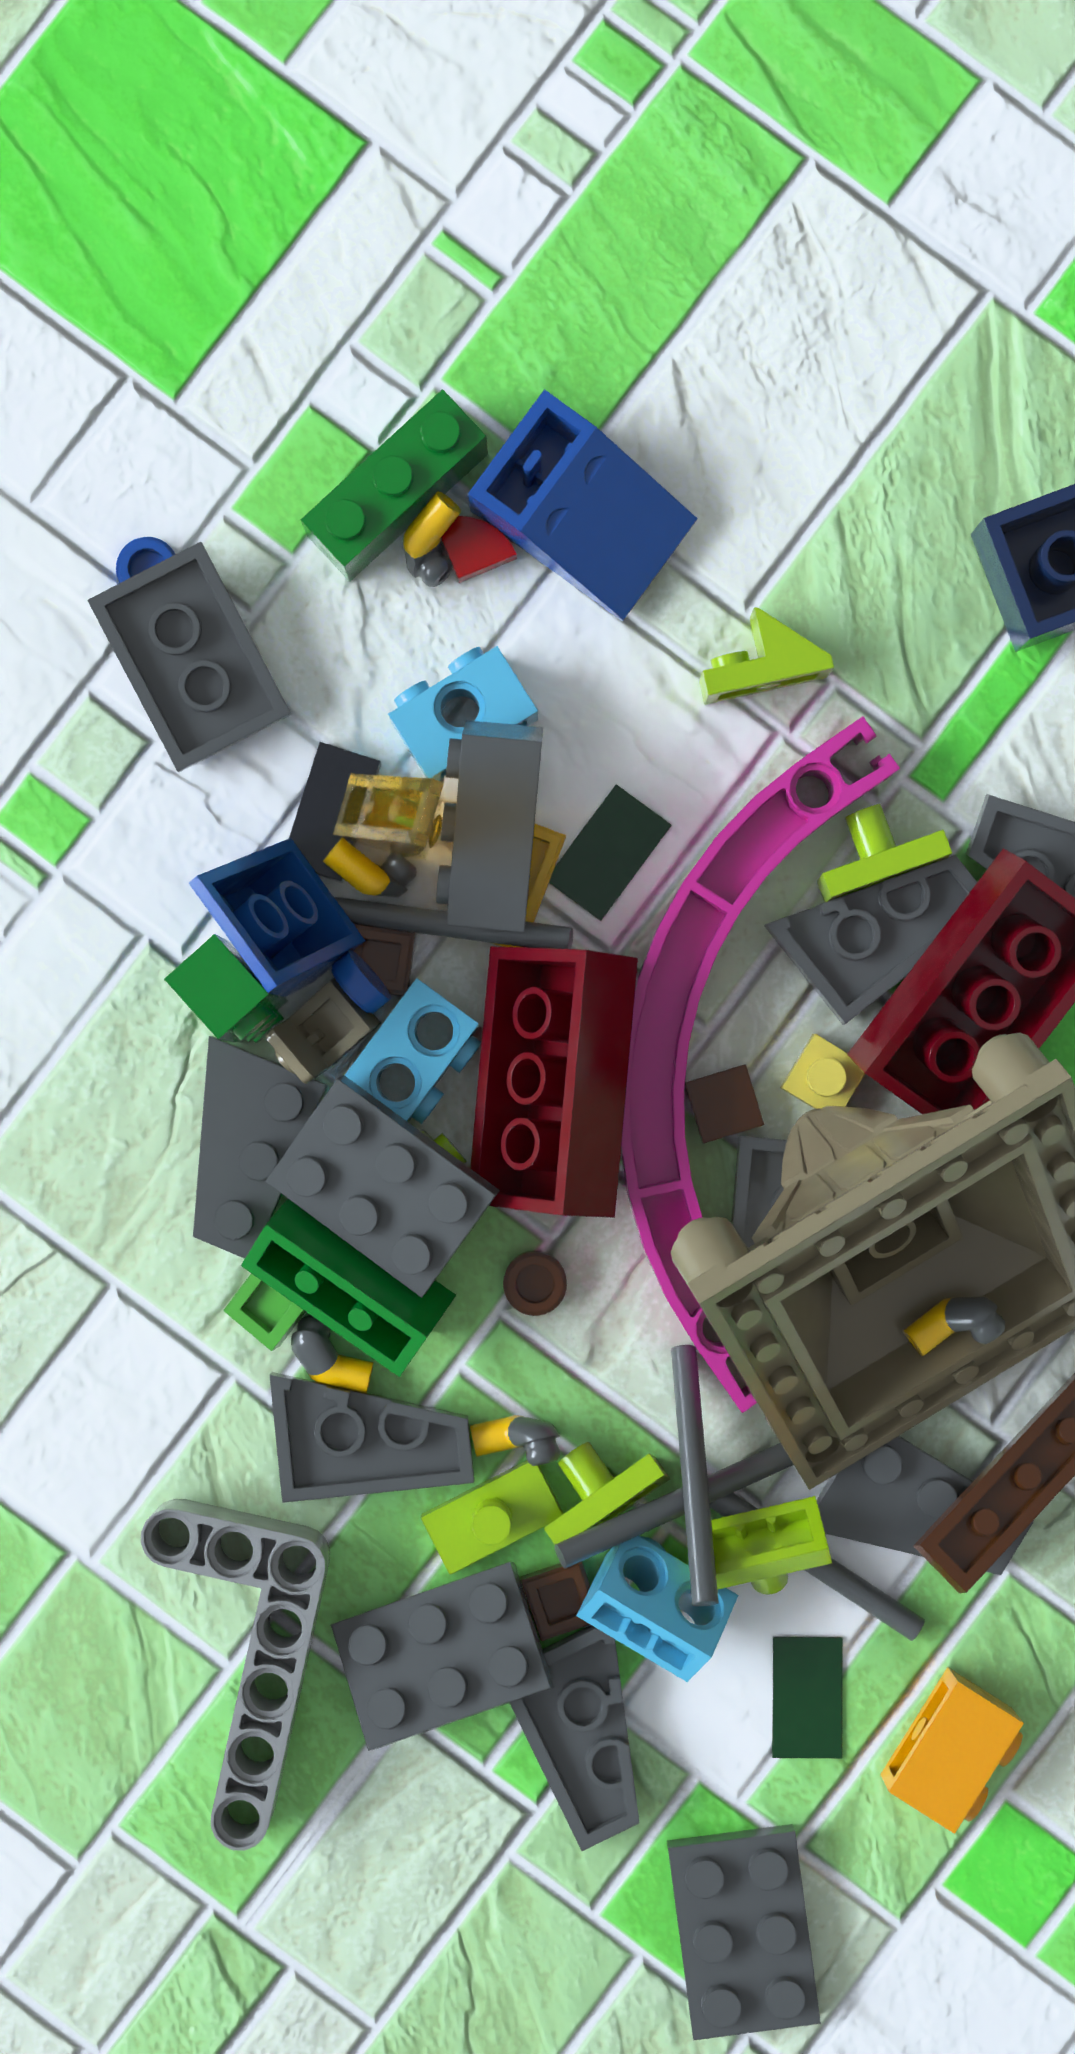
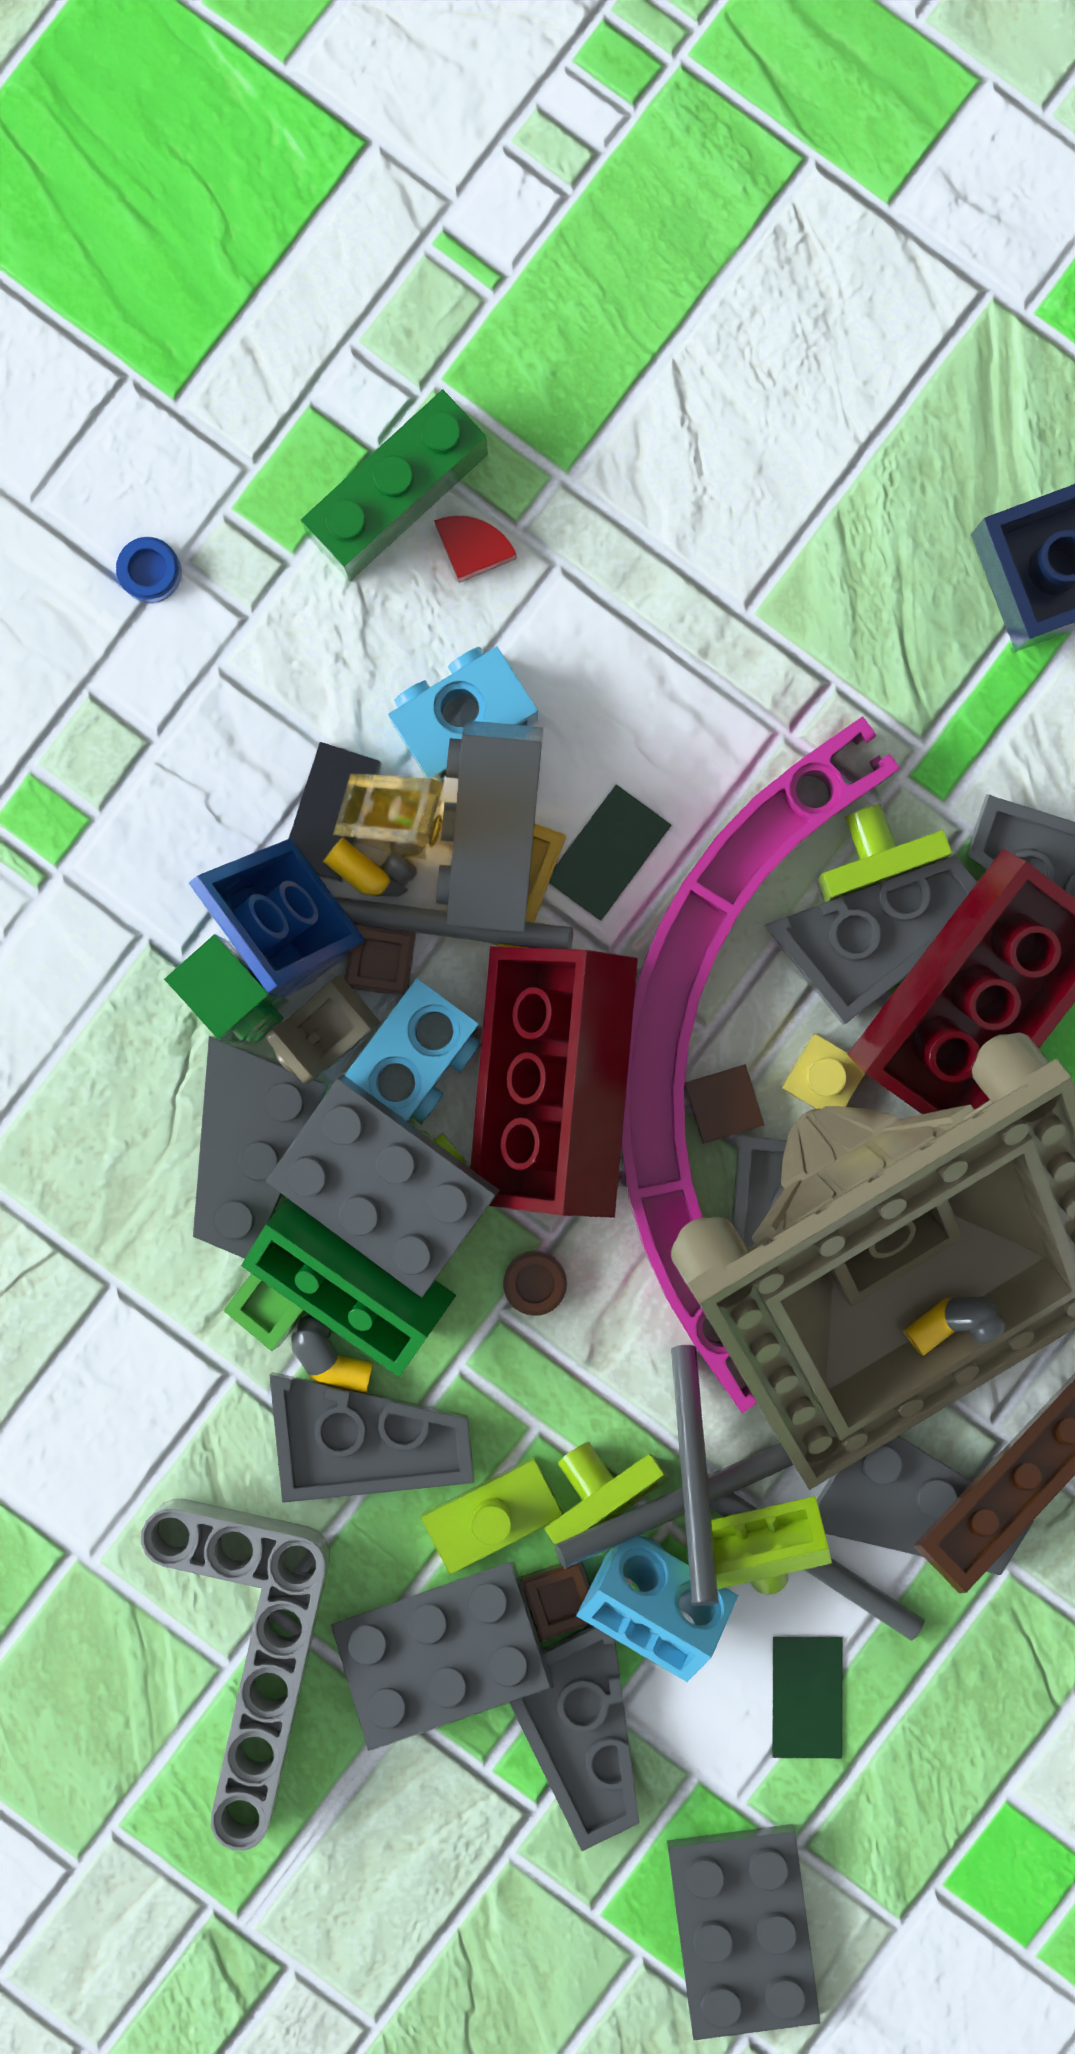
(189, 657): dark grey plate -> none
(360, 982): blue tile -> none
(423, 540): yellow arm -> none
(515, 1432): arm -> none
(580, 506): blue slope -> none
(782, 662): lime slope -> none
(953, 1751): light orange brick -> none

